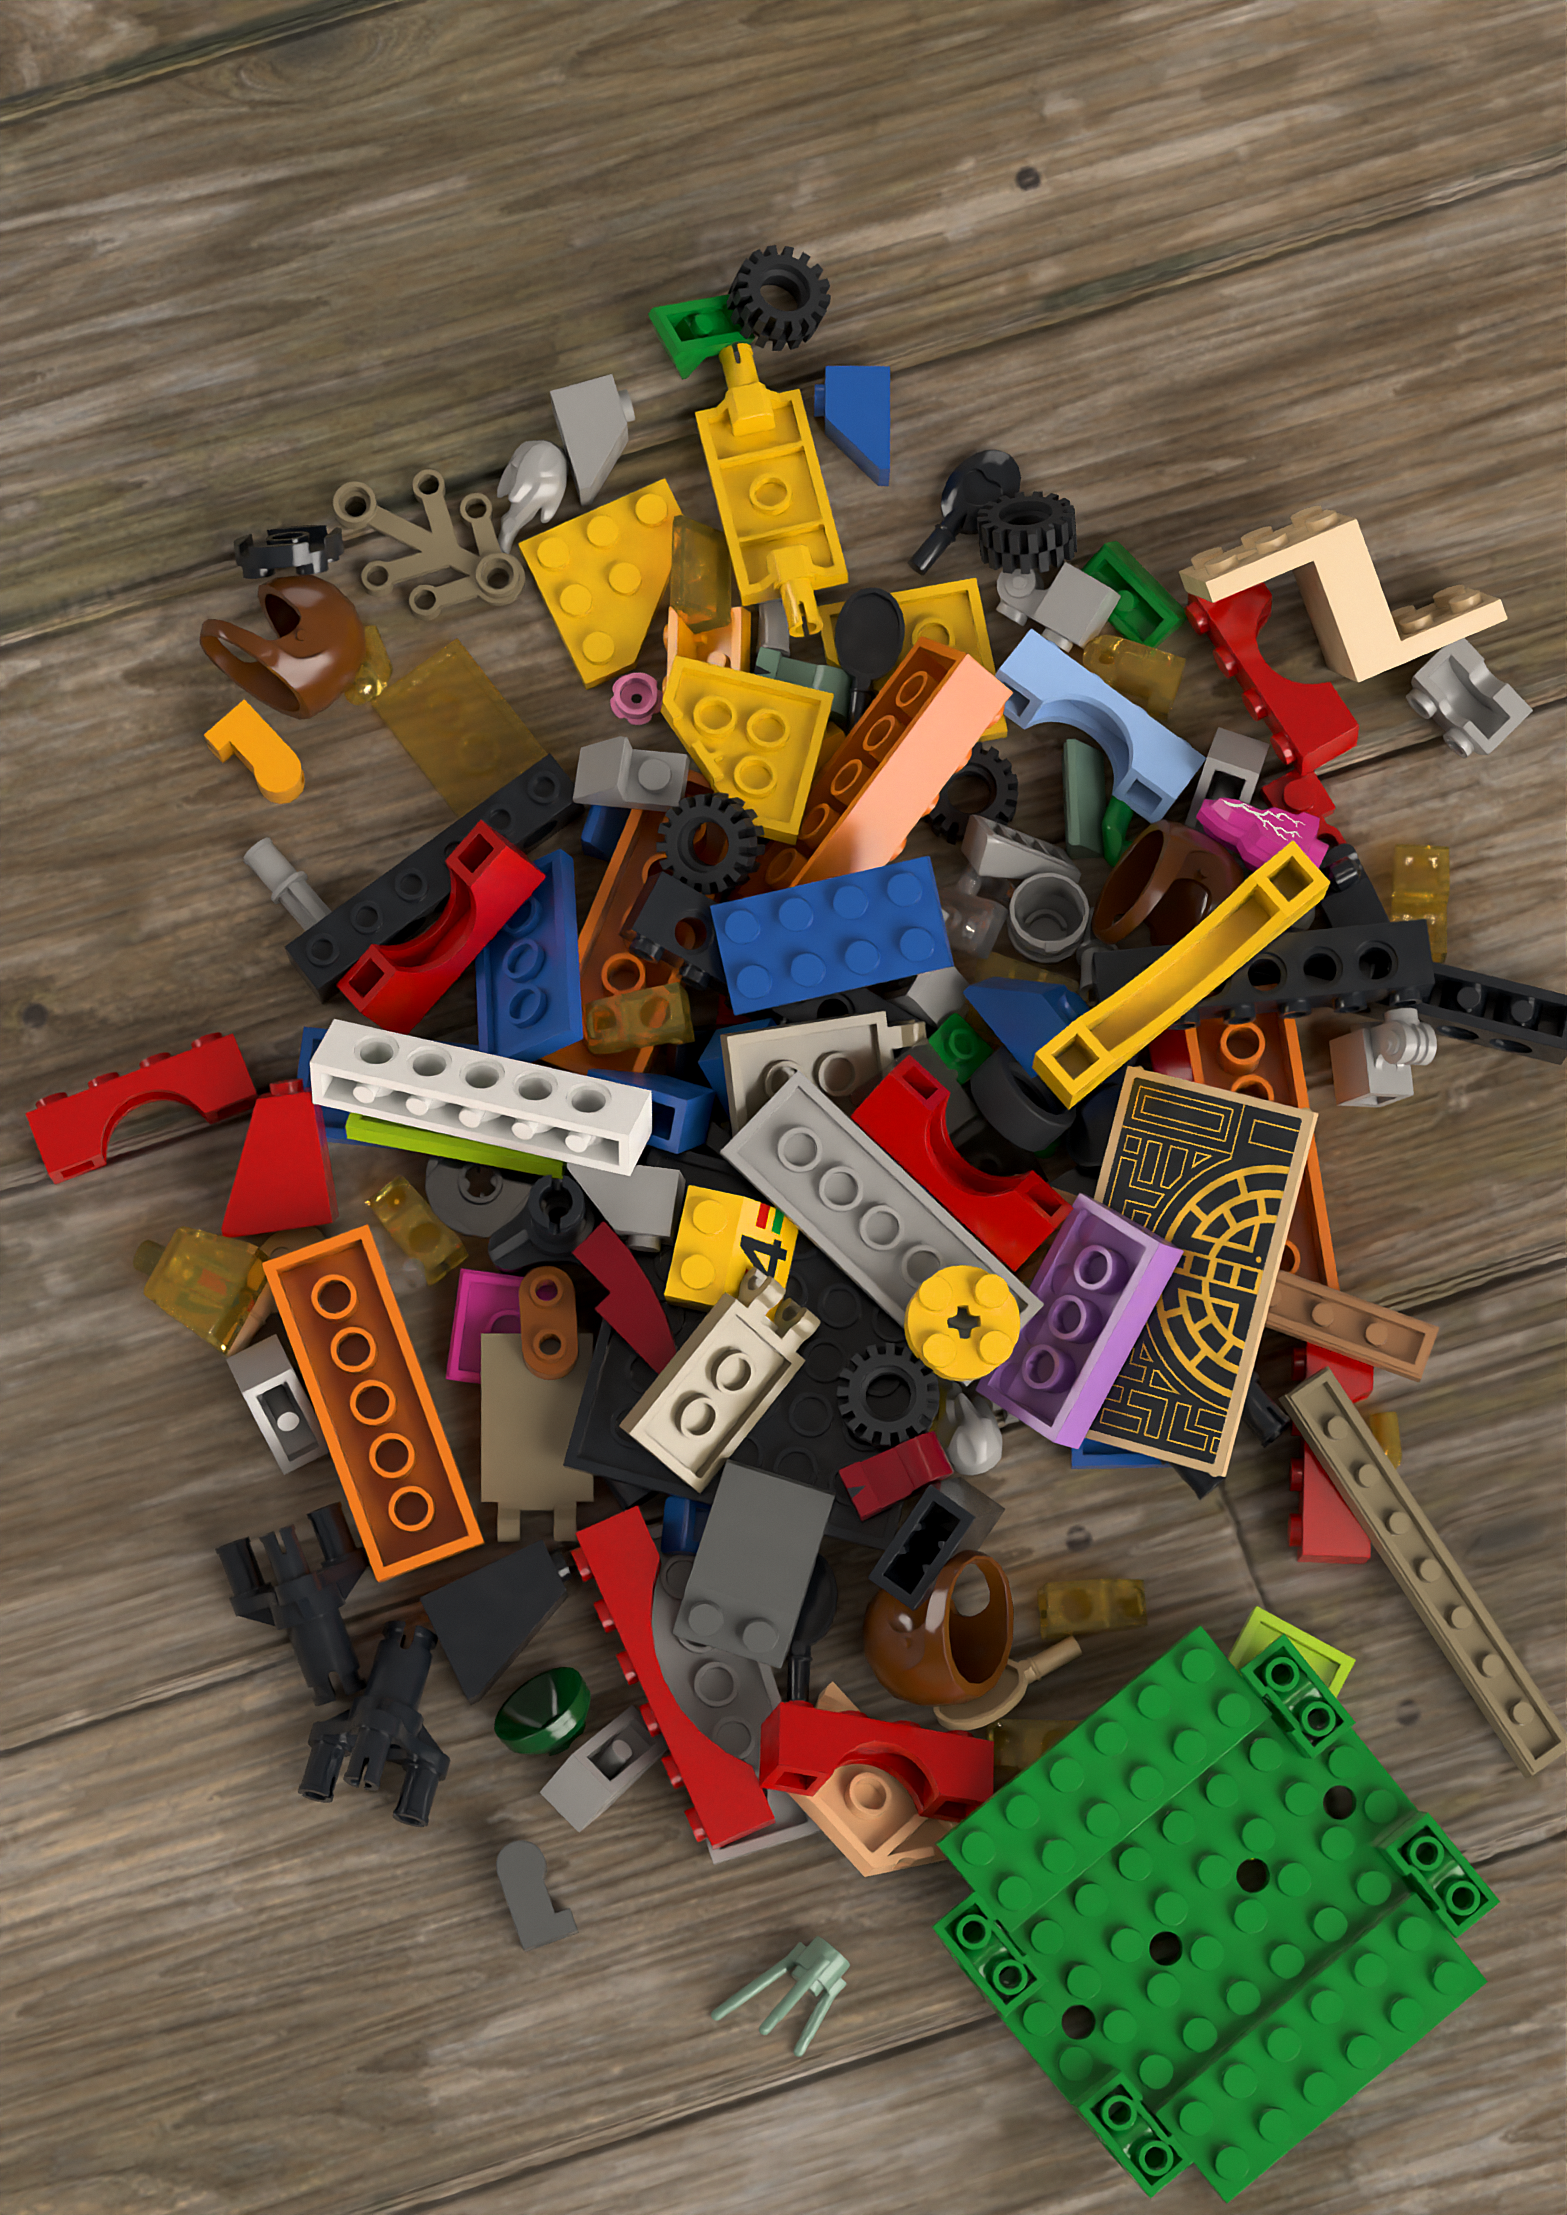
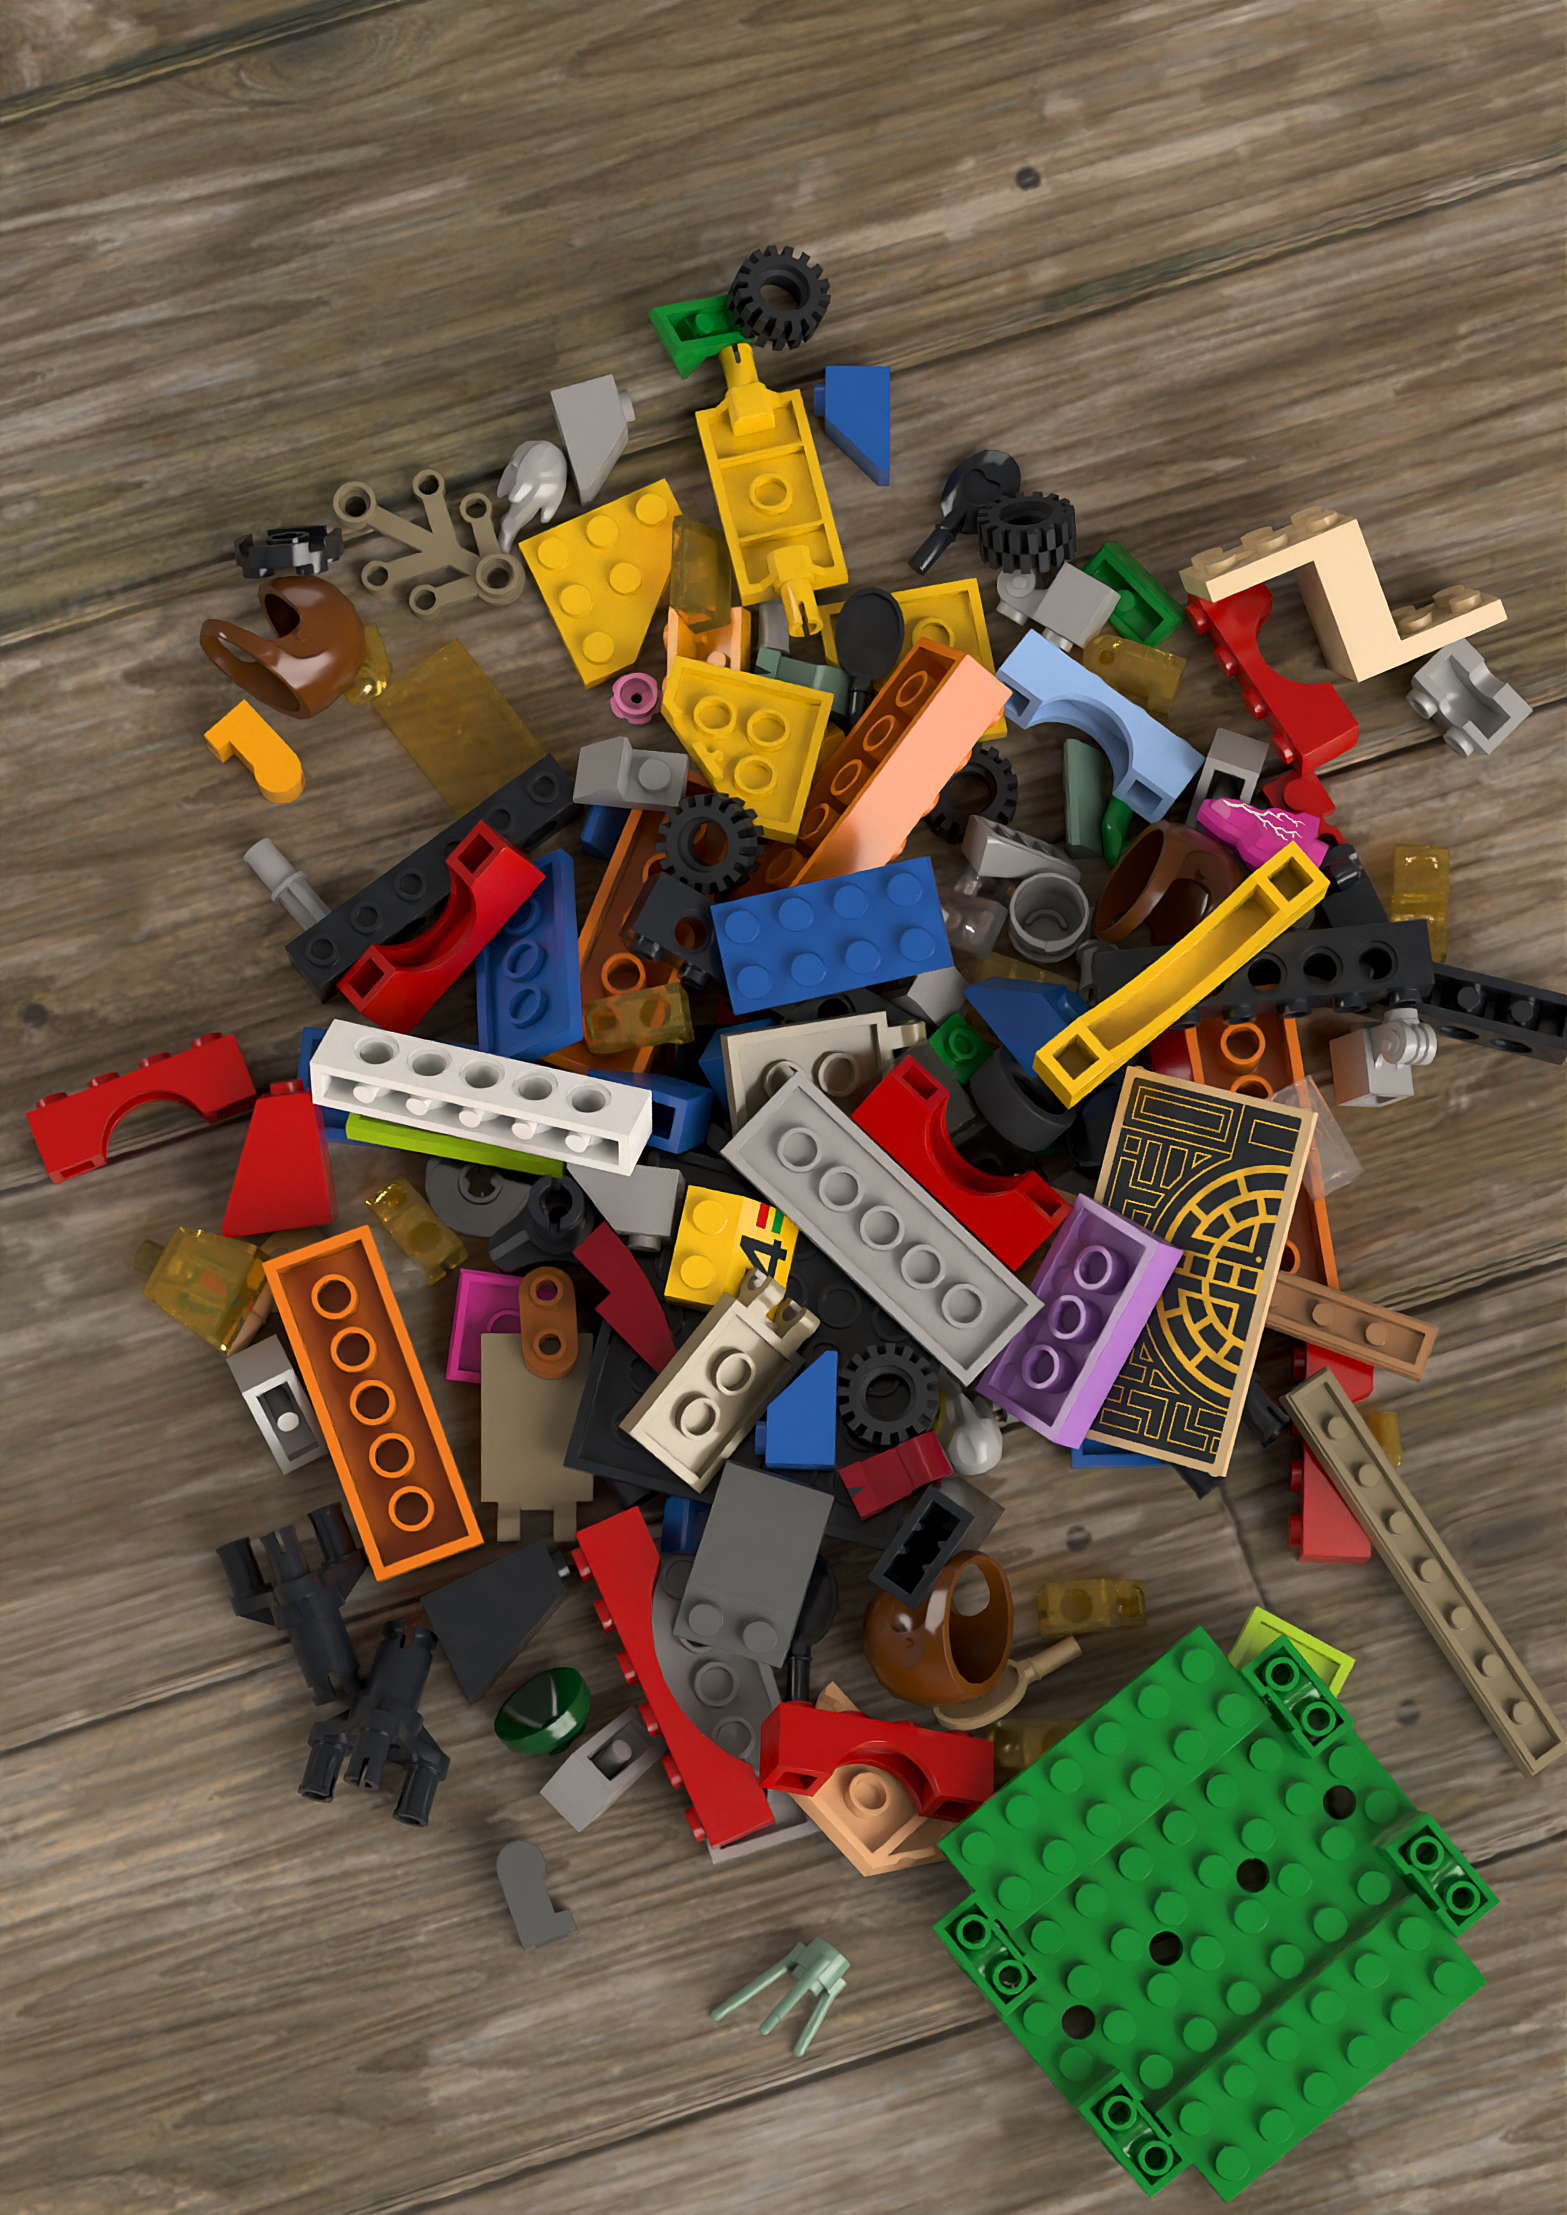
(803, 1421): none -> blue slope
(940, 1347): yellow plate -> none
(1330, 1156): none -> clear plate

